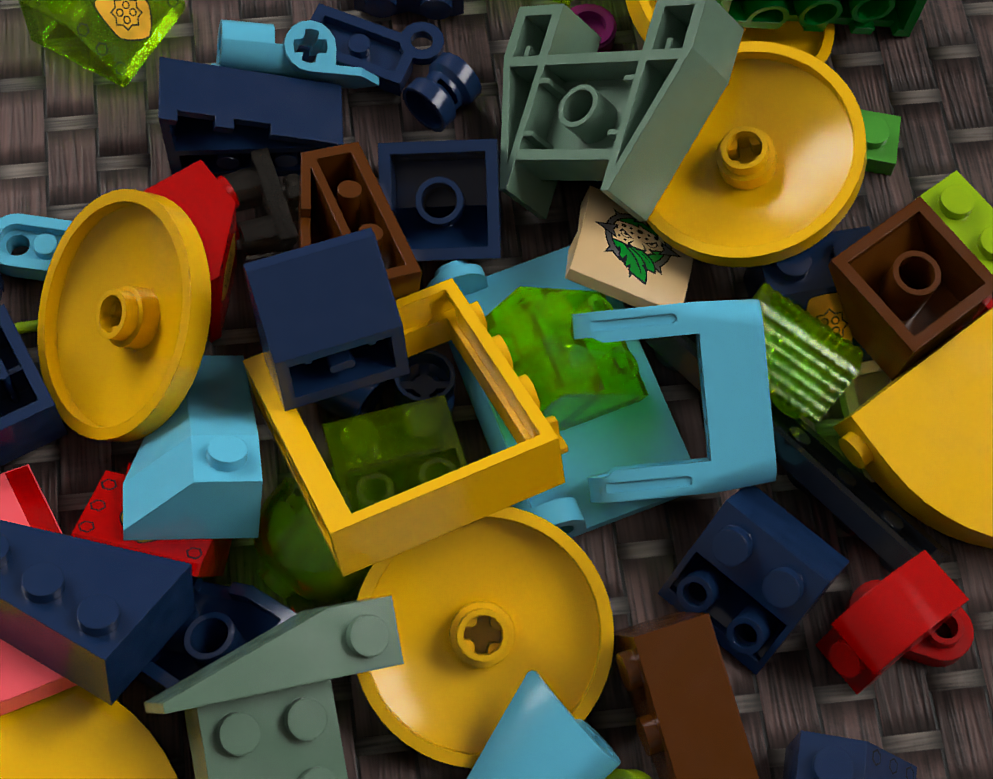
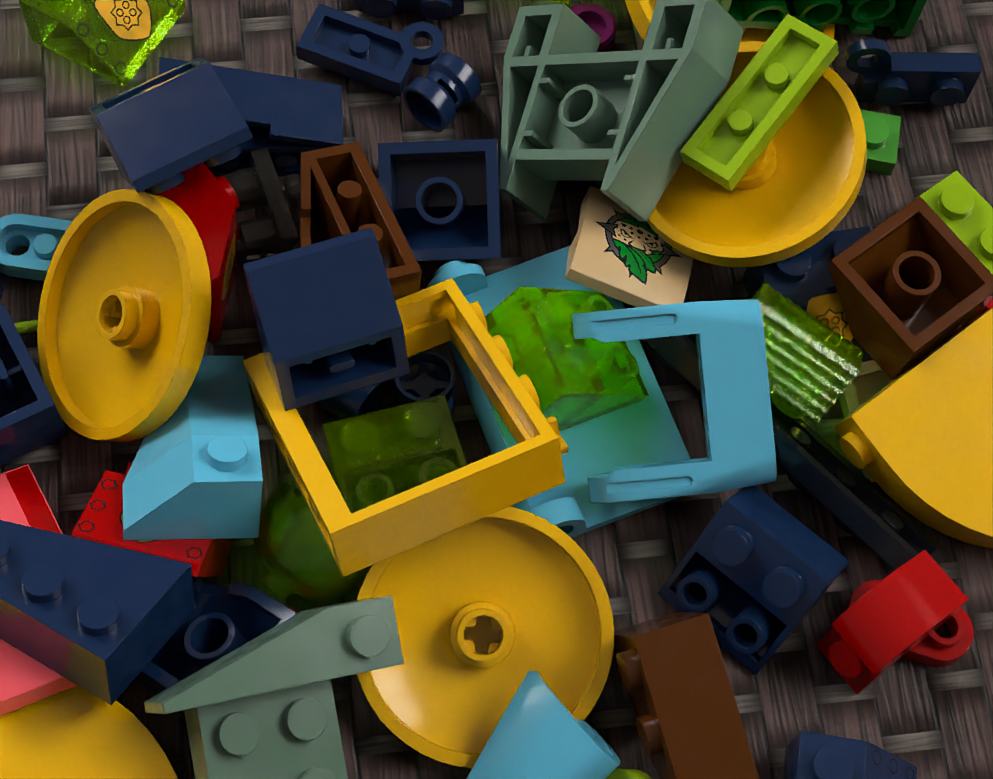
(171, 126): none -> dark blue slope
(254, 49): medium azure panel -> none
(759, 102): none -> lime plate
(911, 75): none -> dark blue hinge

